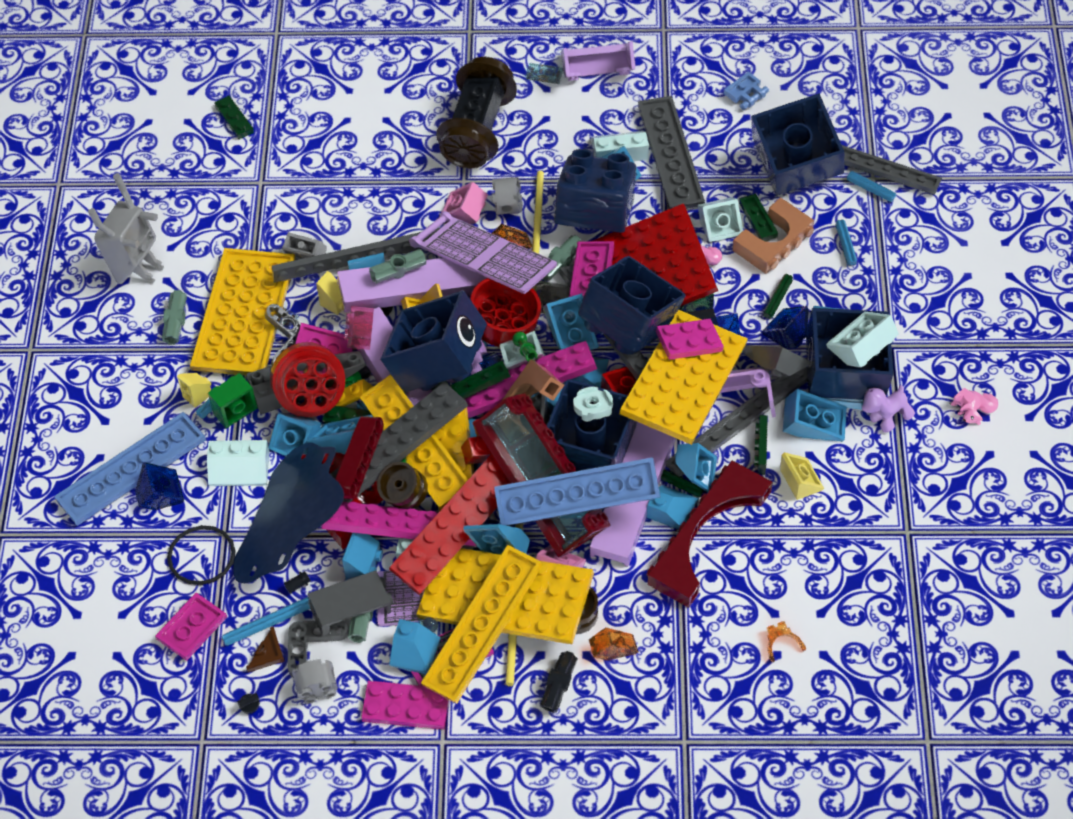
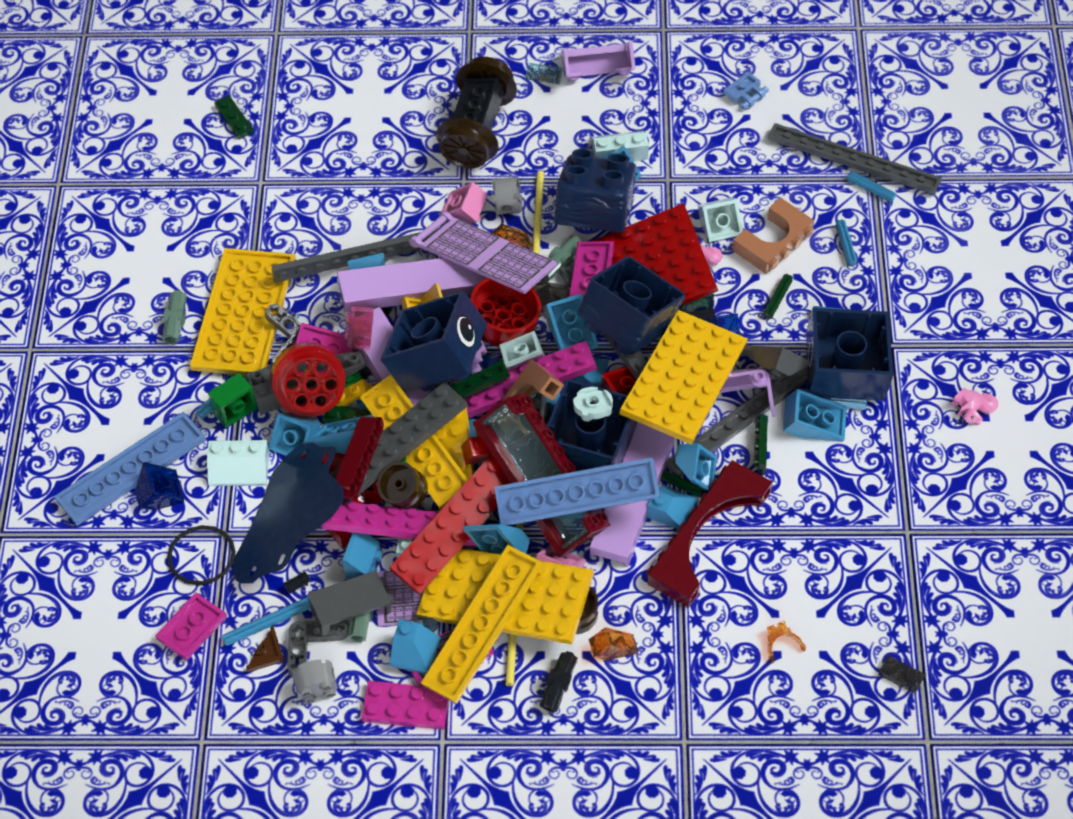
(126, 238): light grey piece -> none
(194, 388): light yellow slope -> none
(249, 703): black plate -> none
(303, 246): light grey brick -> none
(329, 293): light yellow slope -> none
(389, 268): sand green piece -> none
(526, 348): green pin -> none
(671, 152): dark grey plate -> none
(689, 339): dark pink plate -> none
(758, 217): dark green plate -> none
(788, 327): clear blue slope -> none
(798, 144): dark blue brick -> none
(800, 475): light yellow slope -> none
(863, 338): light aqua slope -> none
(885, 407): lavender animal -> none
(901, 674): none -> clear smoke plate

